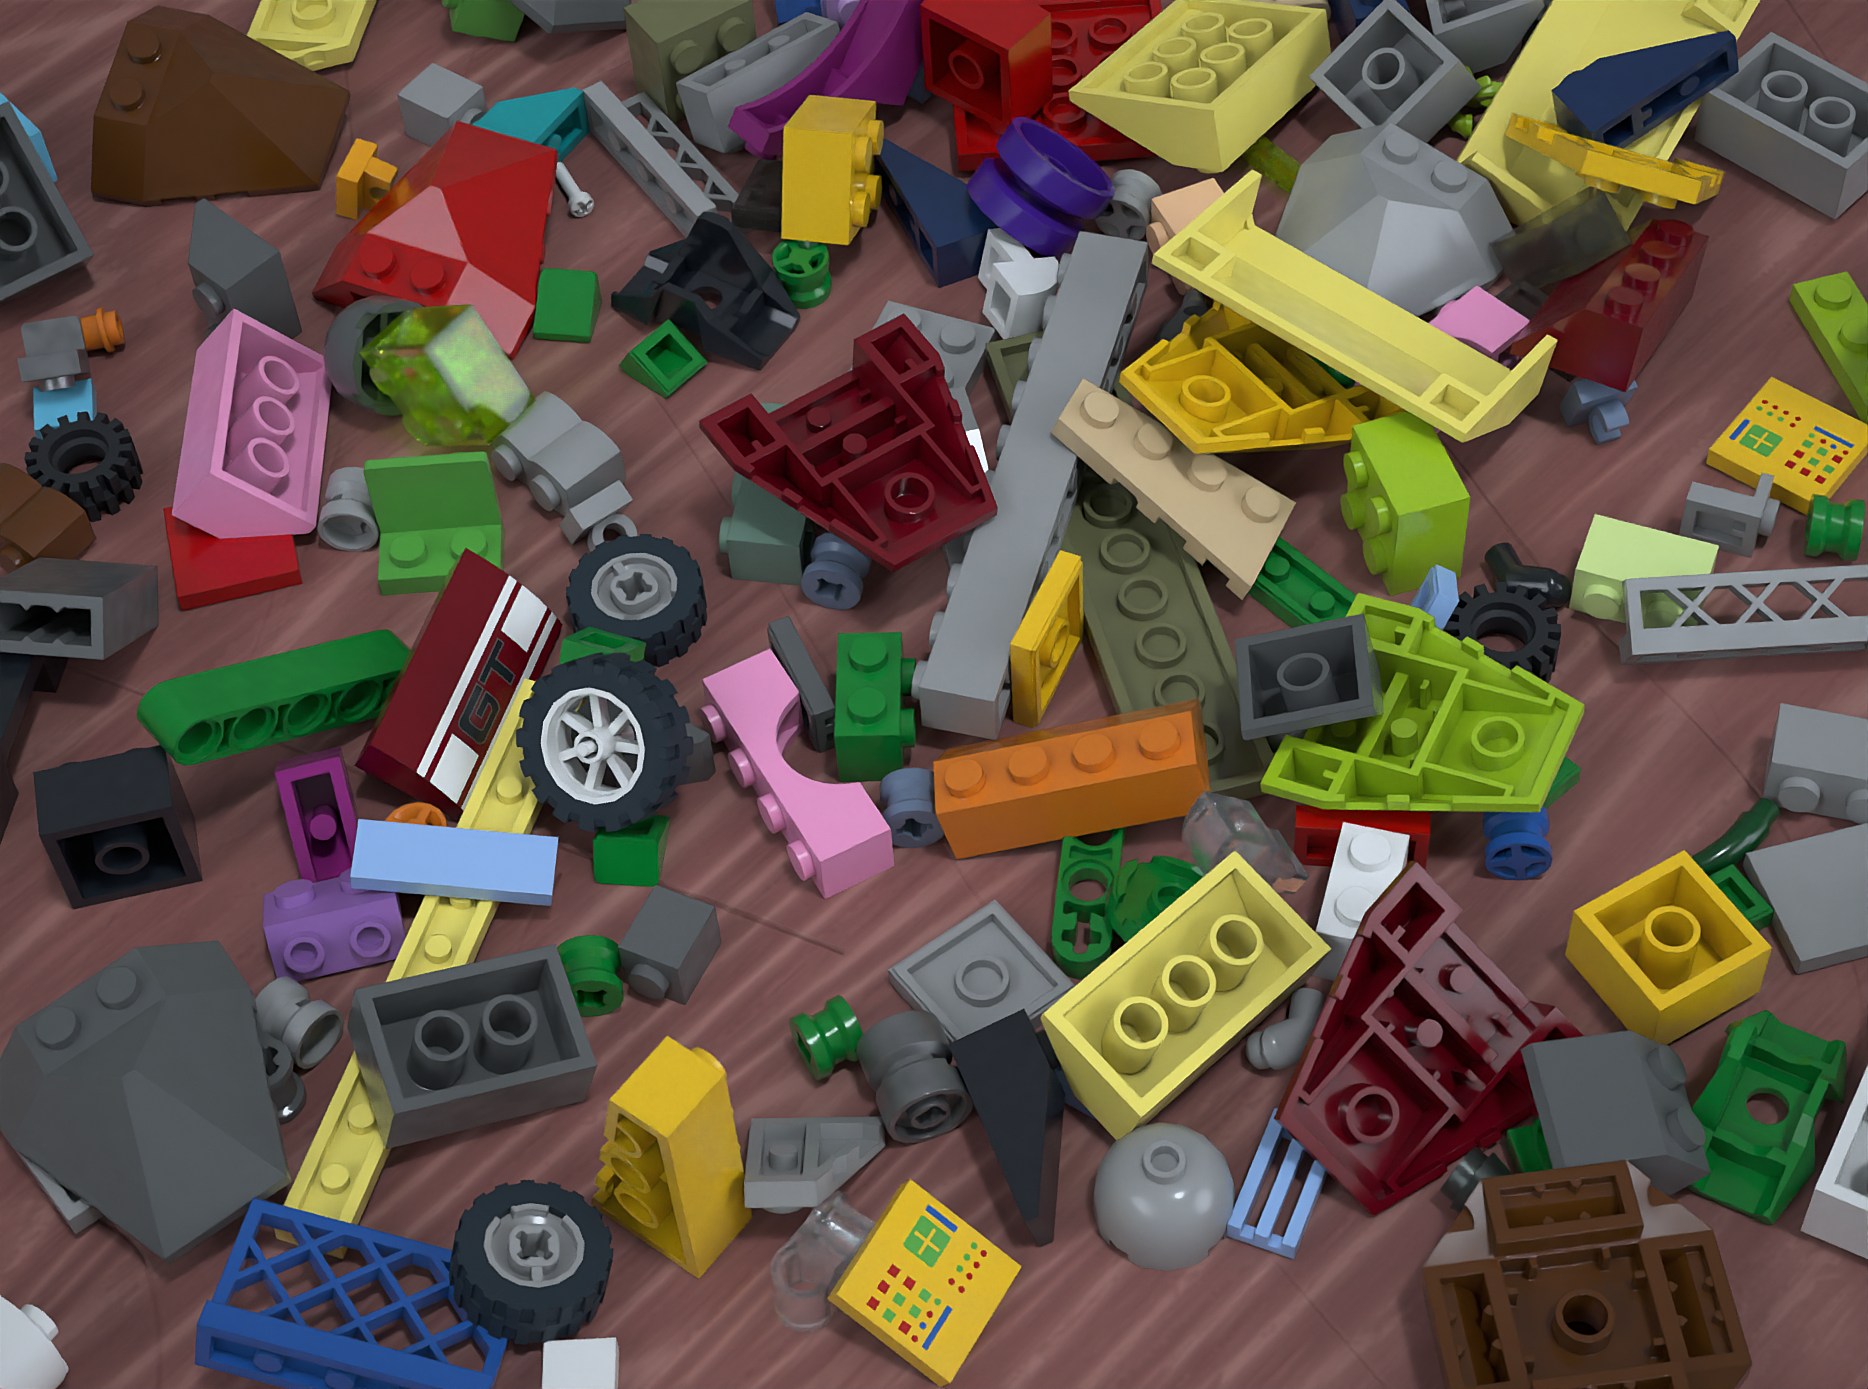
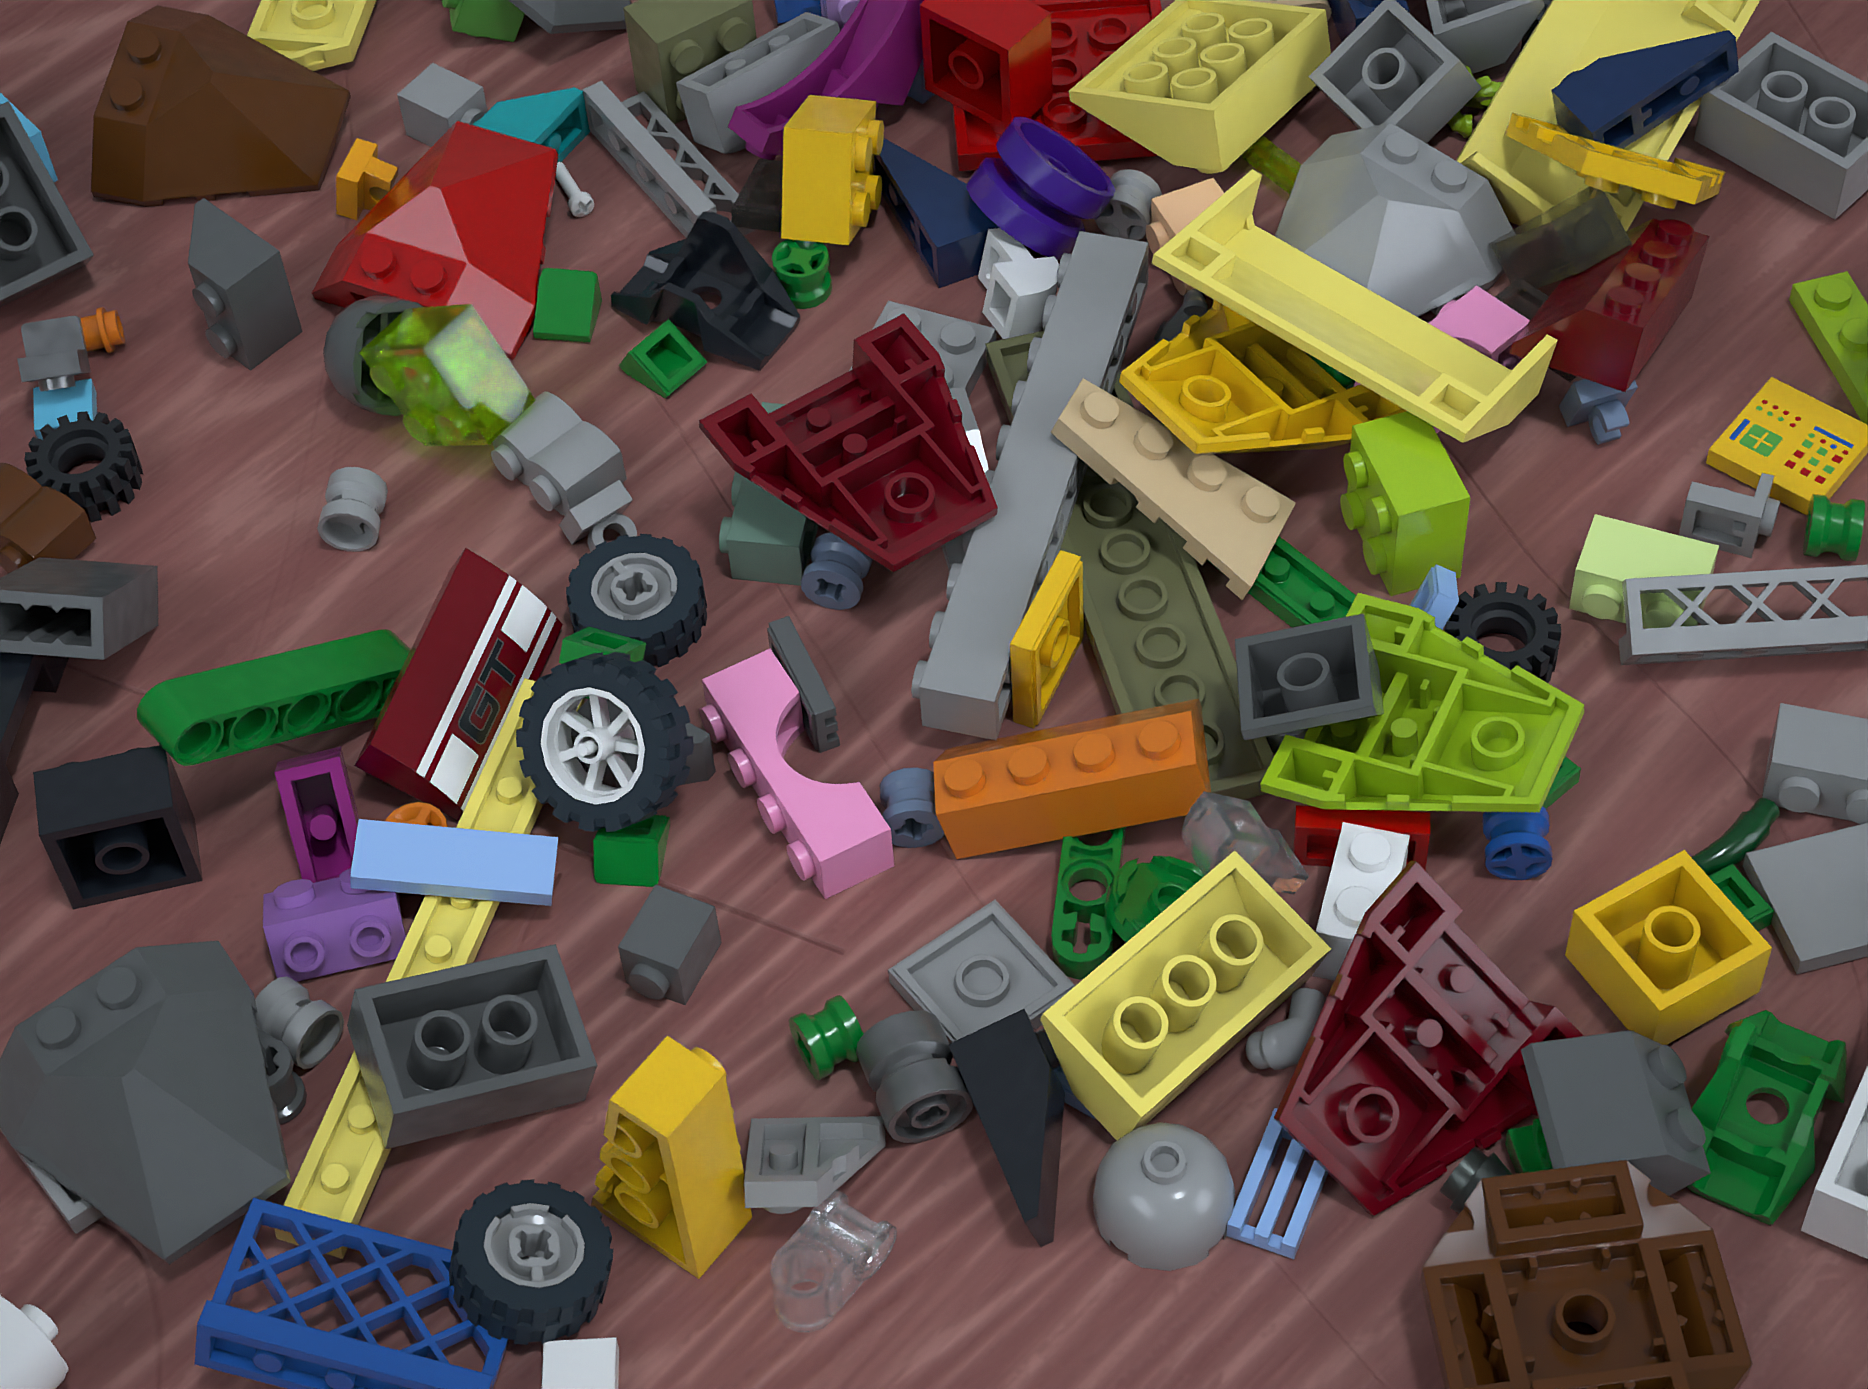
(226, 569): red tile -> none
(253, 433): bright pink slope -> none
(430, 514): bright green bracket -> none
(591, 972): green wheel -> none
(870, 705): green brick -> none
(924, 1283): yellow tile -> none
(1546, 581): black arm -> none

